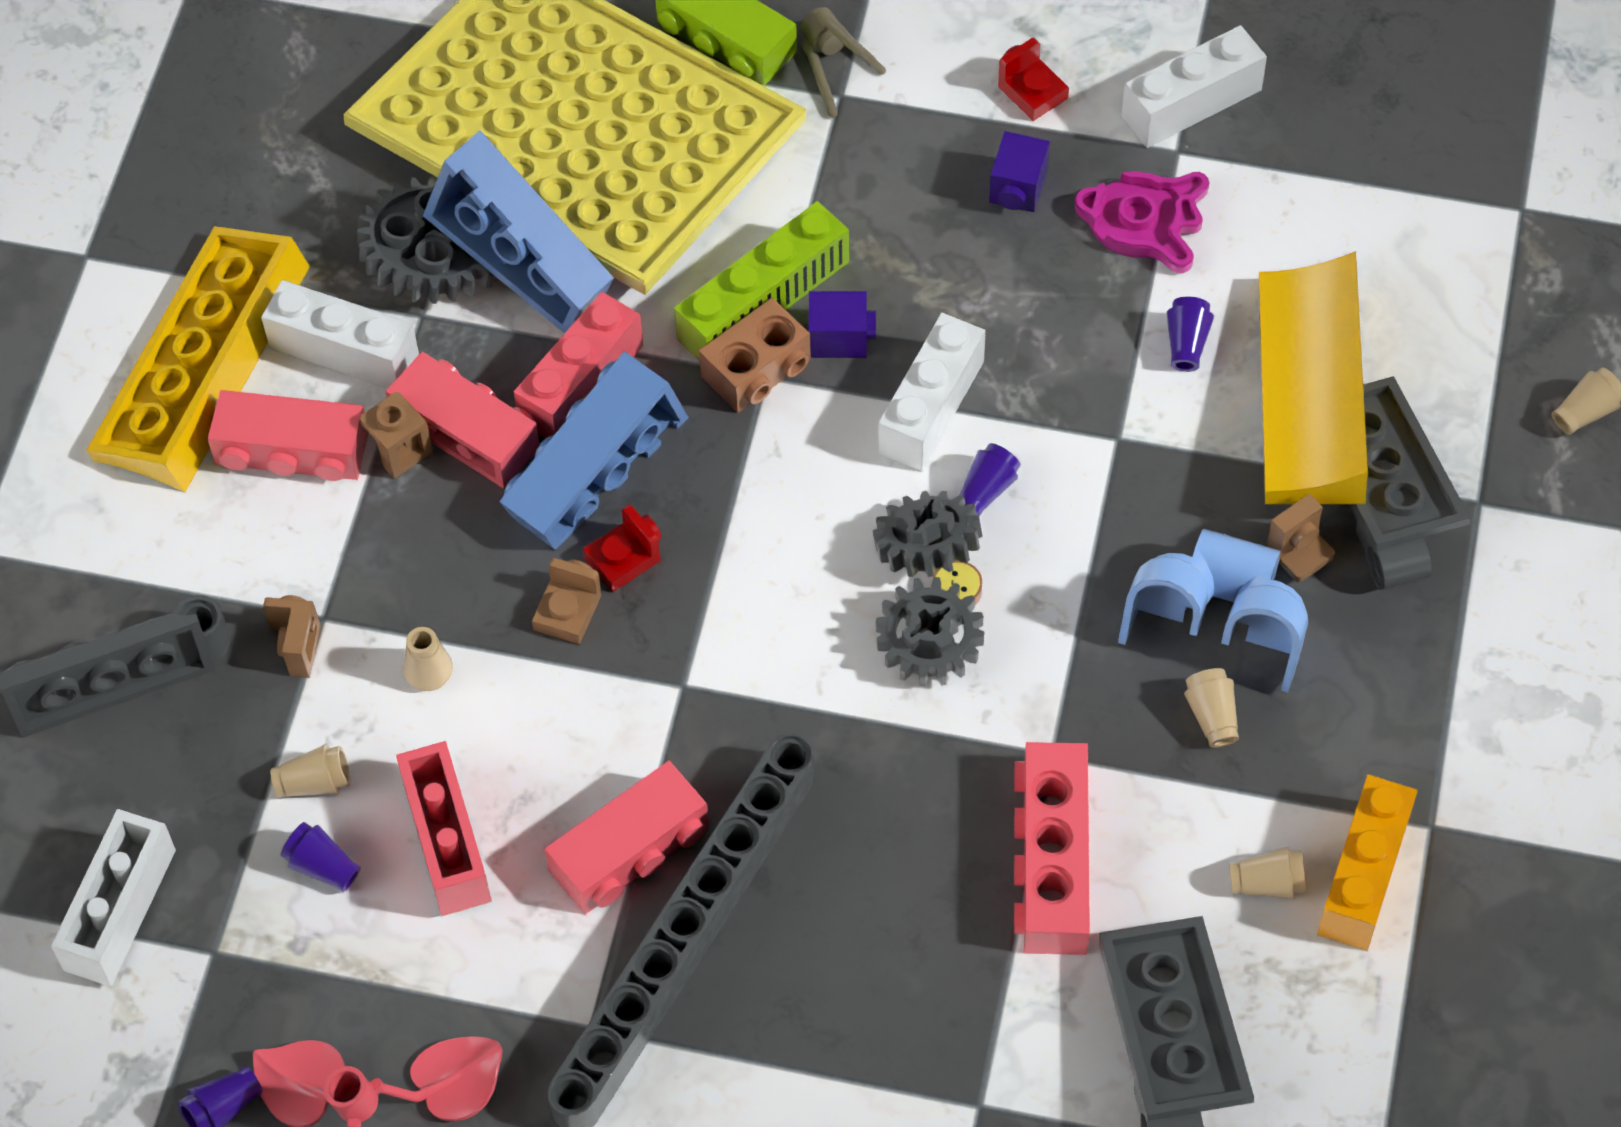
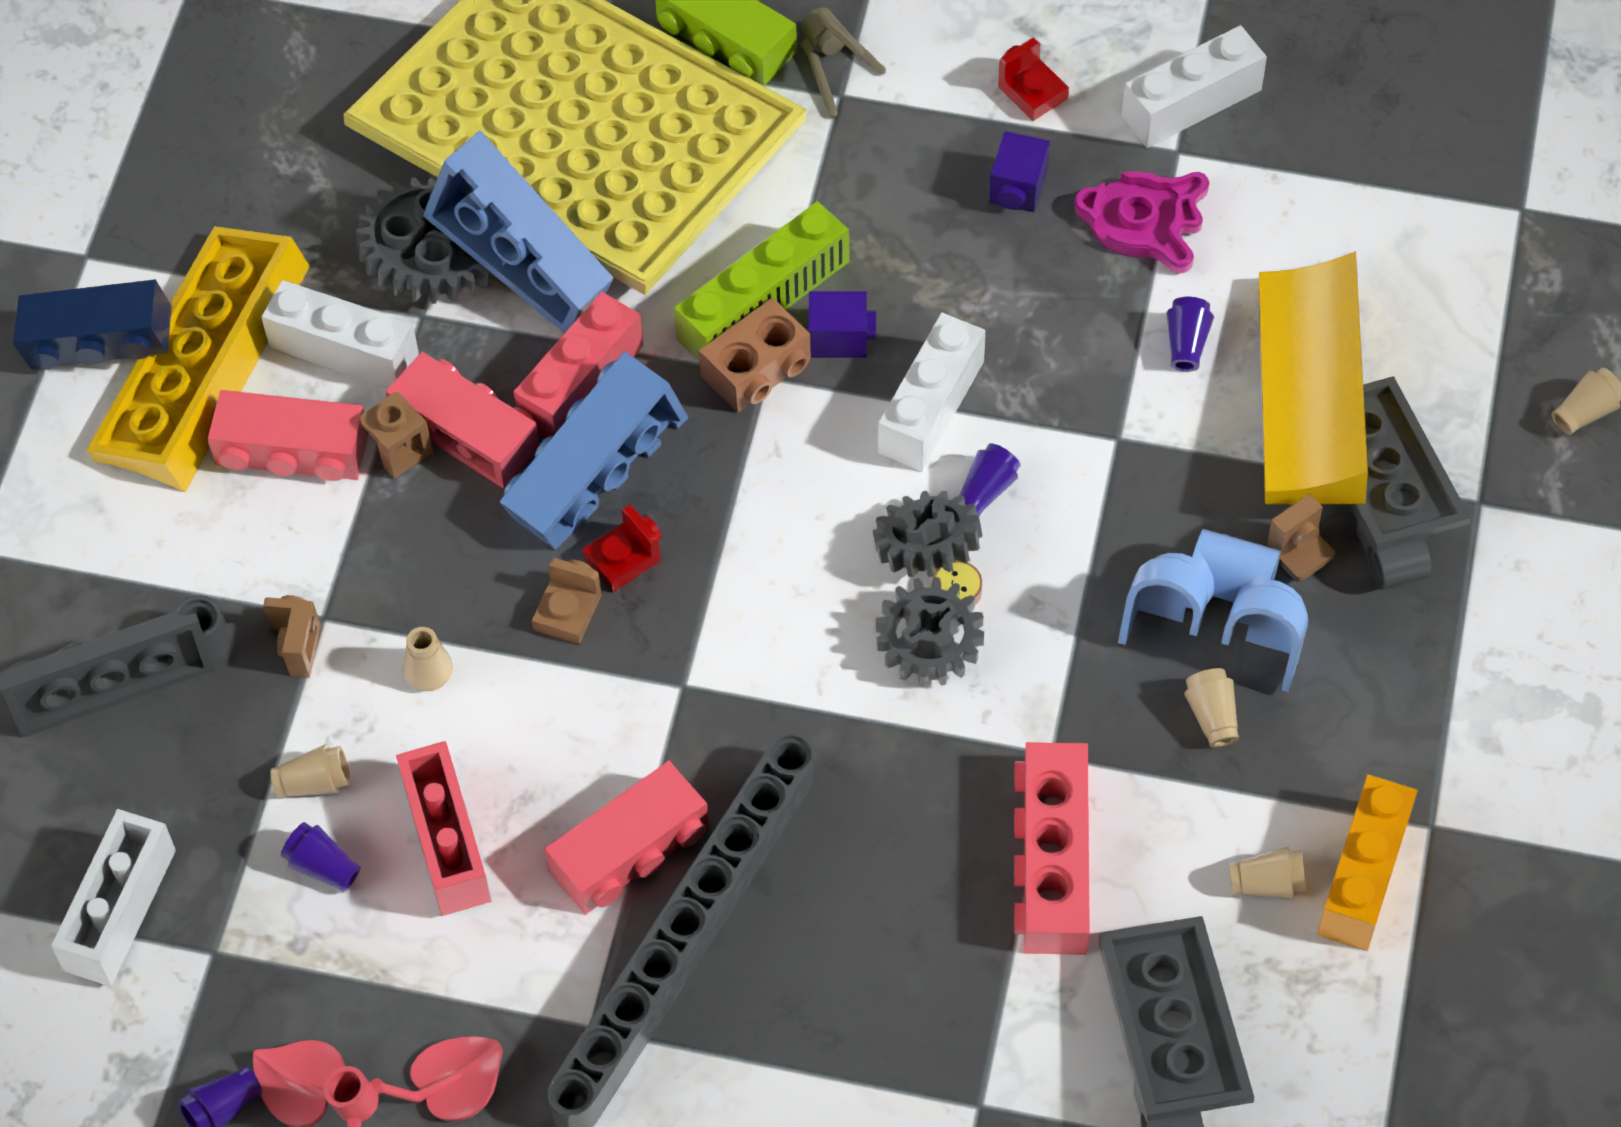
(92, 324): none -> dark blue brick

